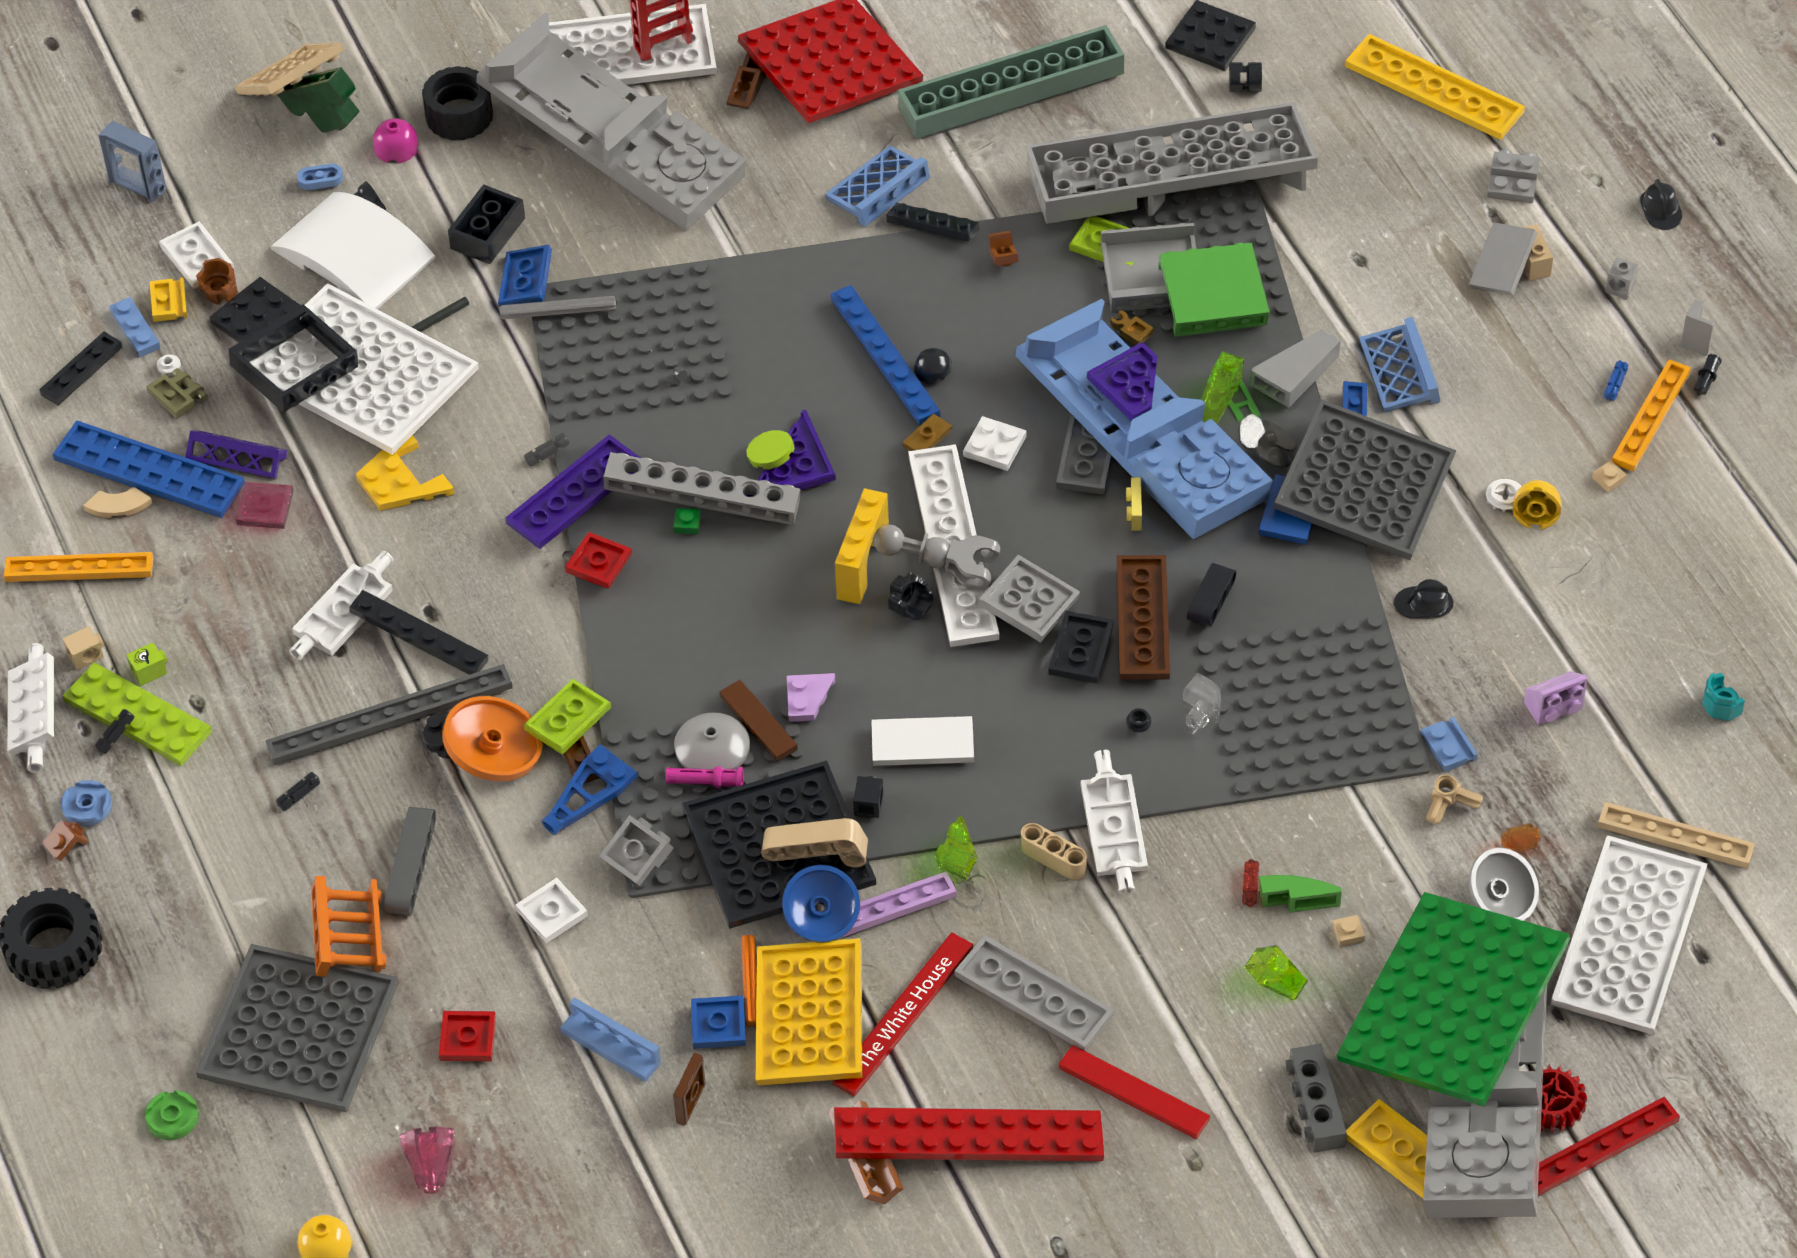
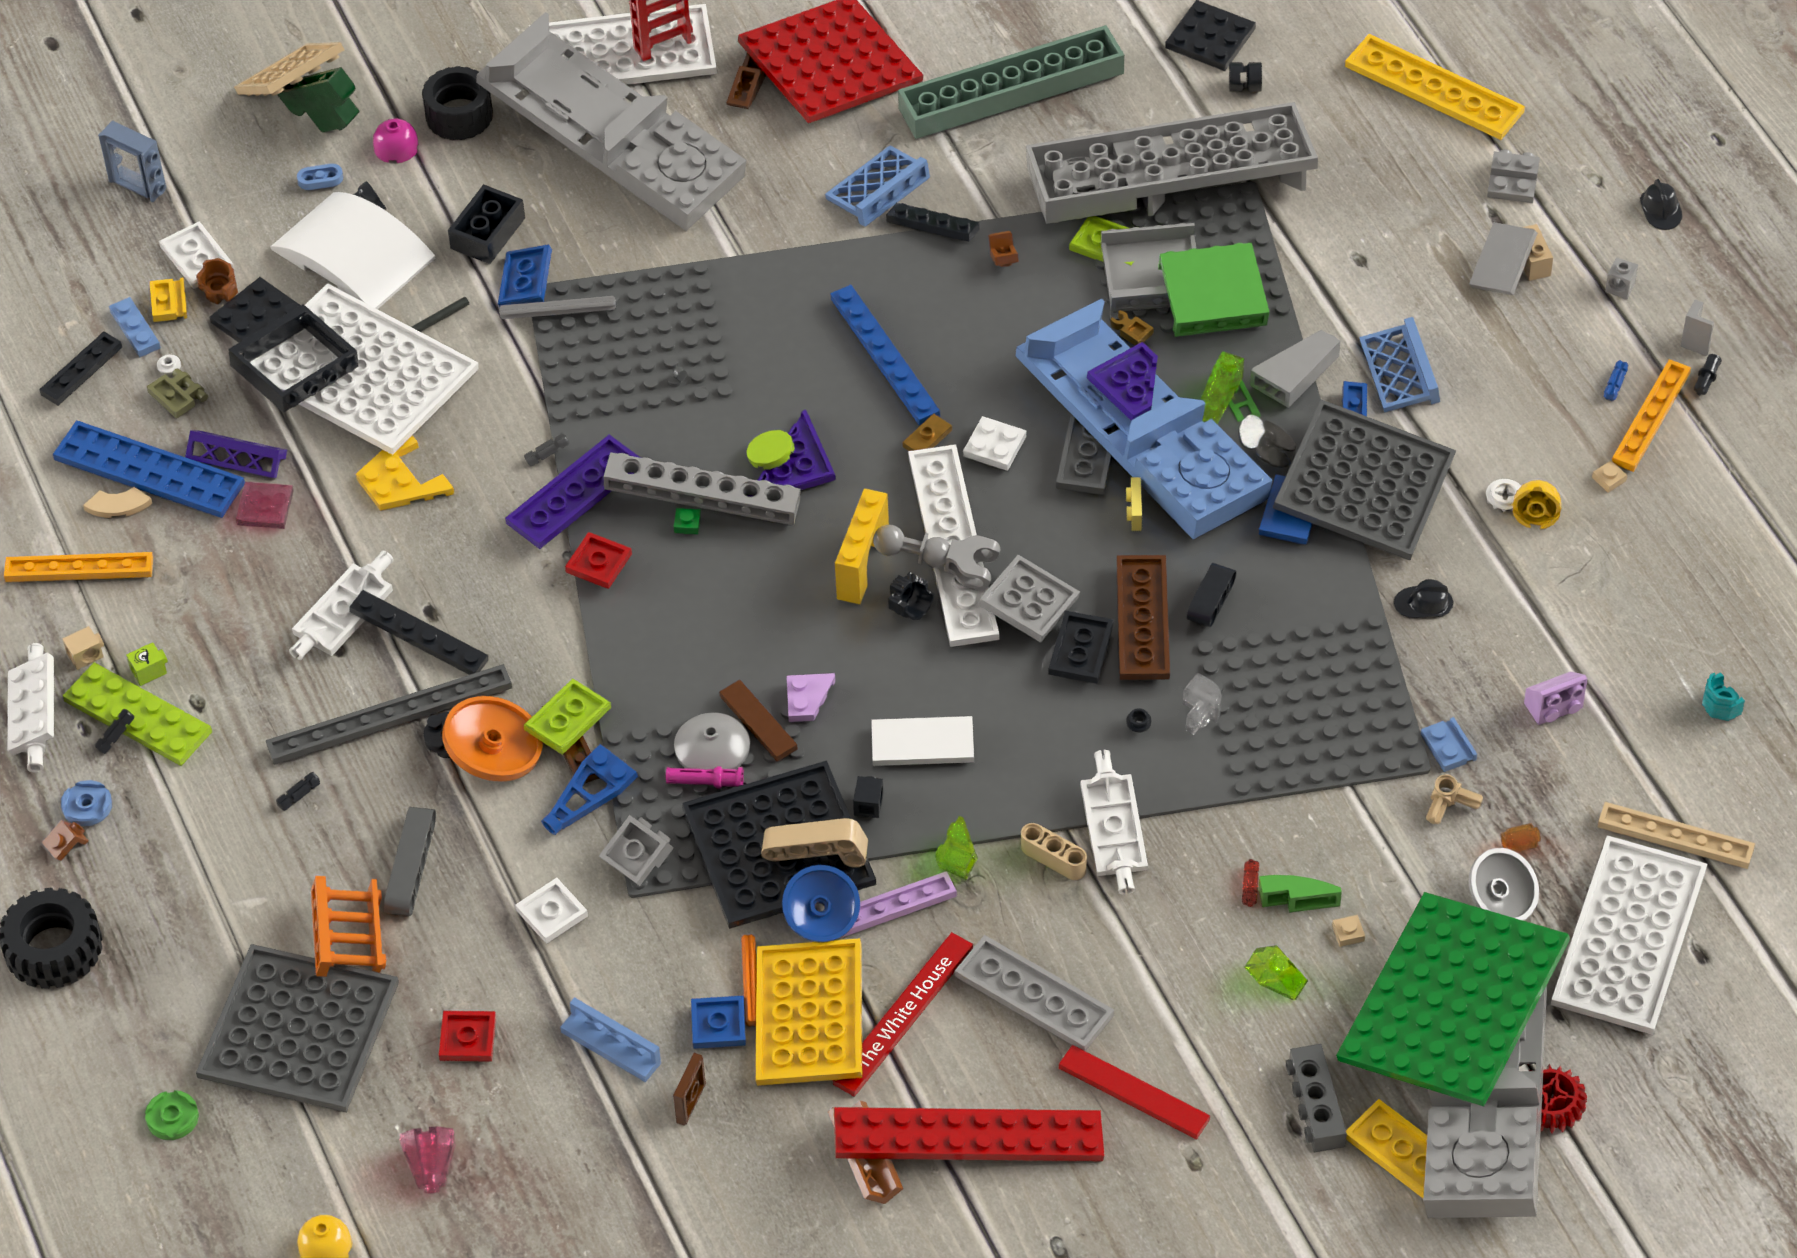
(932, 365): black hair -> none
(1605, 1144): red plate -> none

